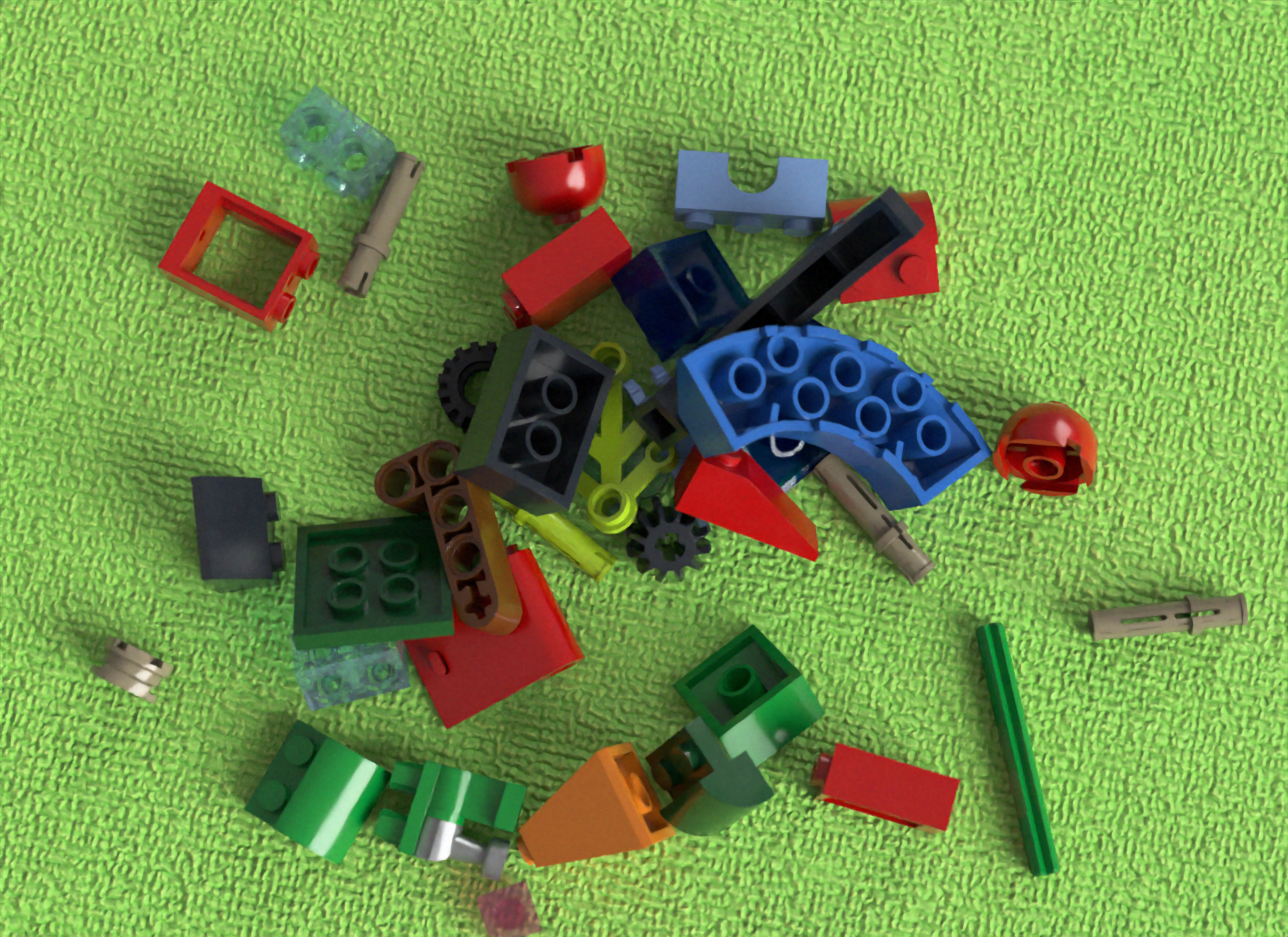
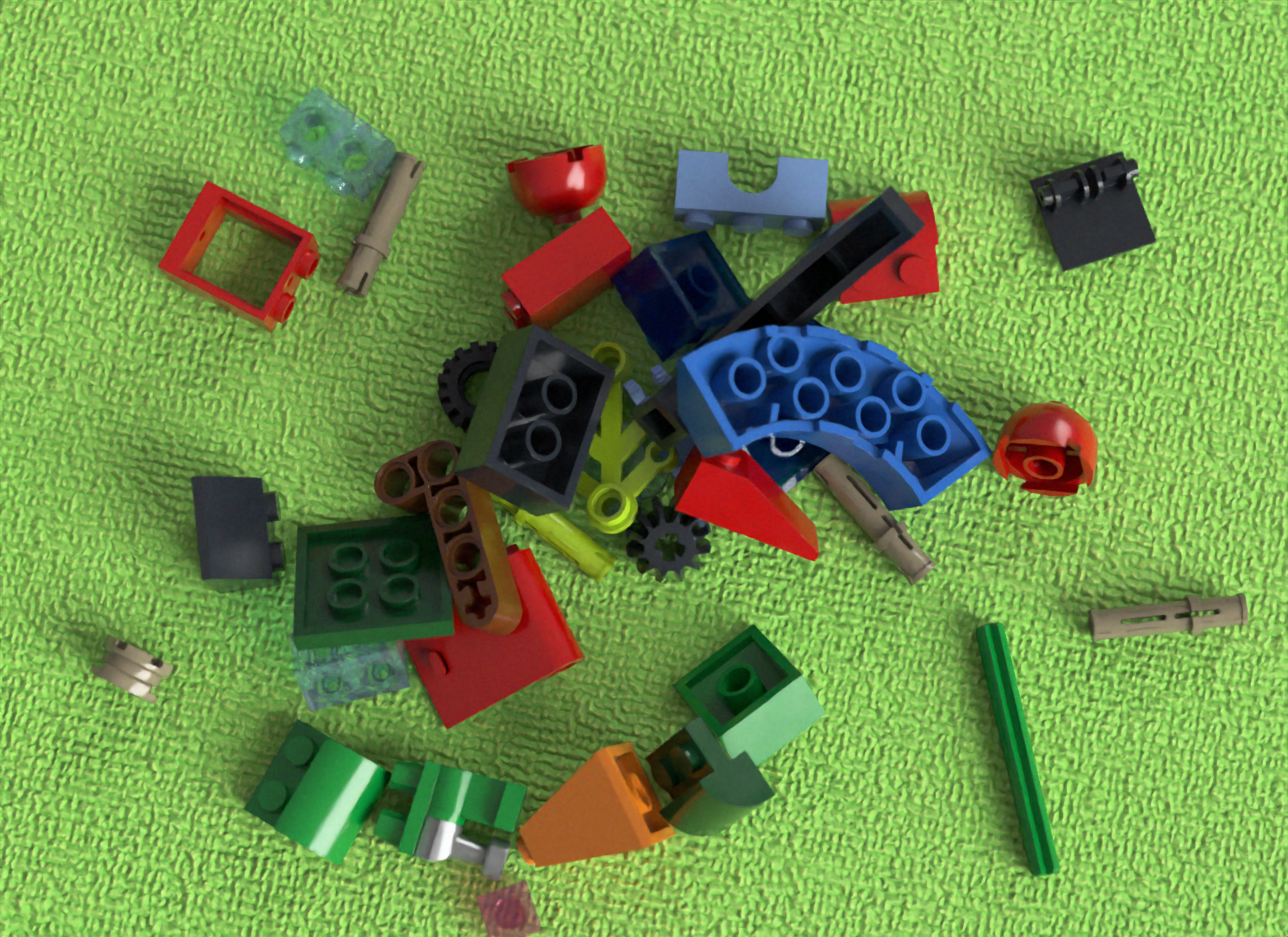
(884, 788): red window -> none
(1093, 210): none -> black hinge

